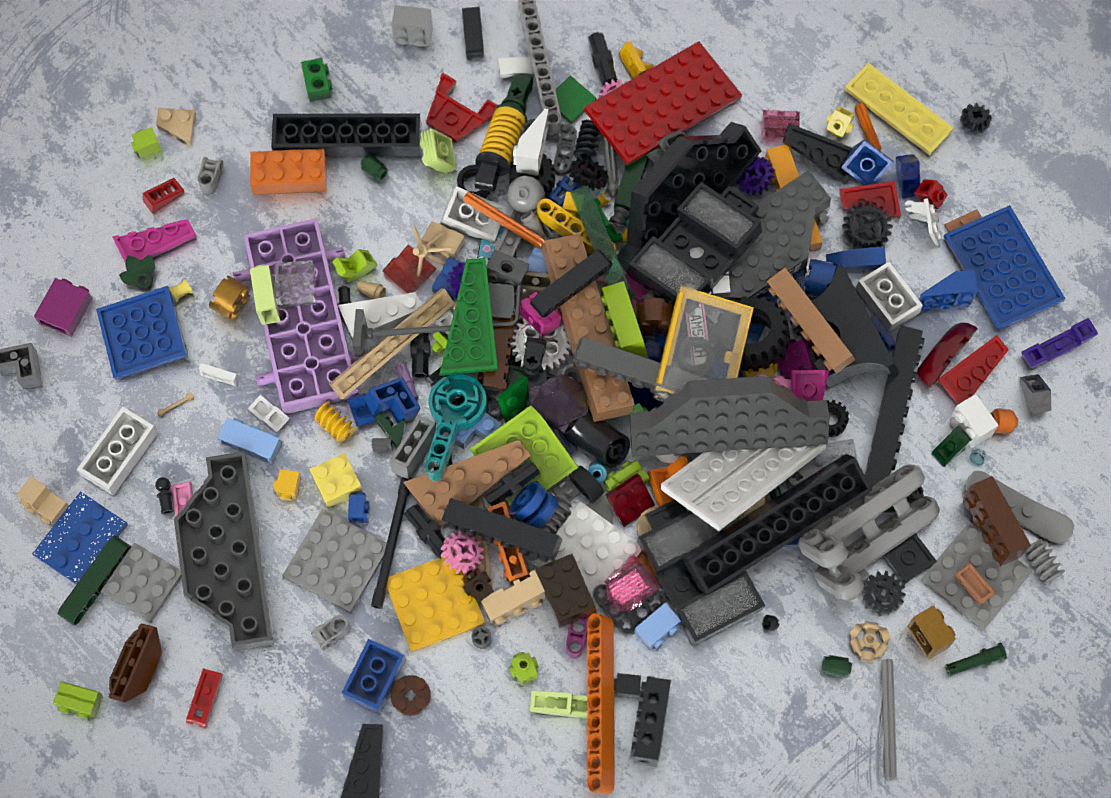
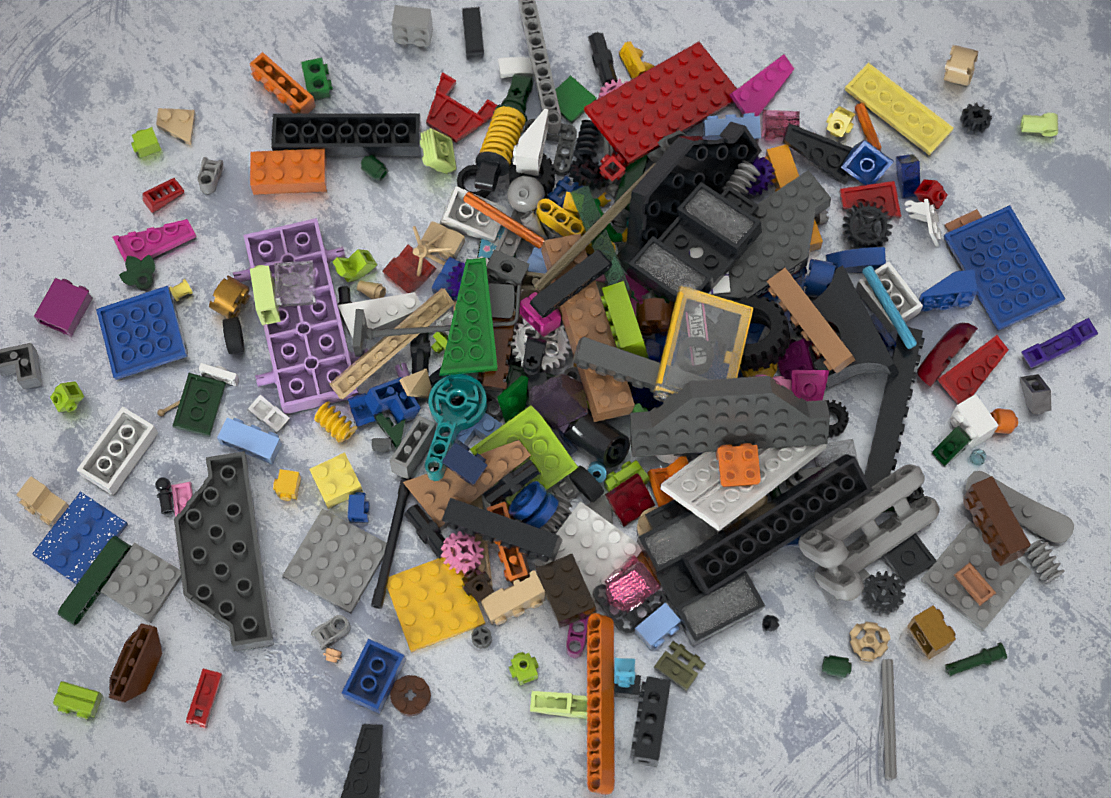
(67, 396): none -> lime brick
(199, 404): none -> dark green tile
(233, 335): none -> black tyre
(282, 85): none -> orange brick
(332, 655): none -> light nougat plate
(417, 384): none -> tan slope
(465, 463): none -> dark blue brick
(584, 241): none -> dark tan axle
(612, 173): none -> red brick
(624, 672): none -> medium azure bracket
(676, 670): none -> olive plate
(715, 126): none -> light blue brick
(738, 465): none -> orange bracket
(742, 177): none -> light grey piece
(760, 89): none -> dark pink wing
(889, 307): none -> medium azure axle
(961, 65): none -> tan brick
(1045, 124): none -> yellowish green piece

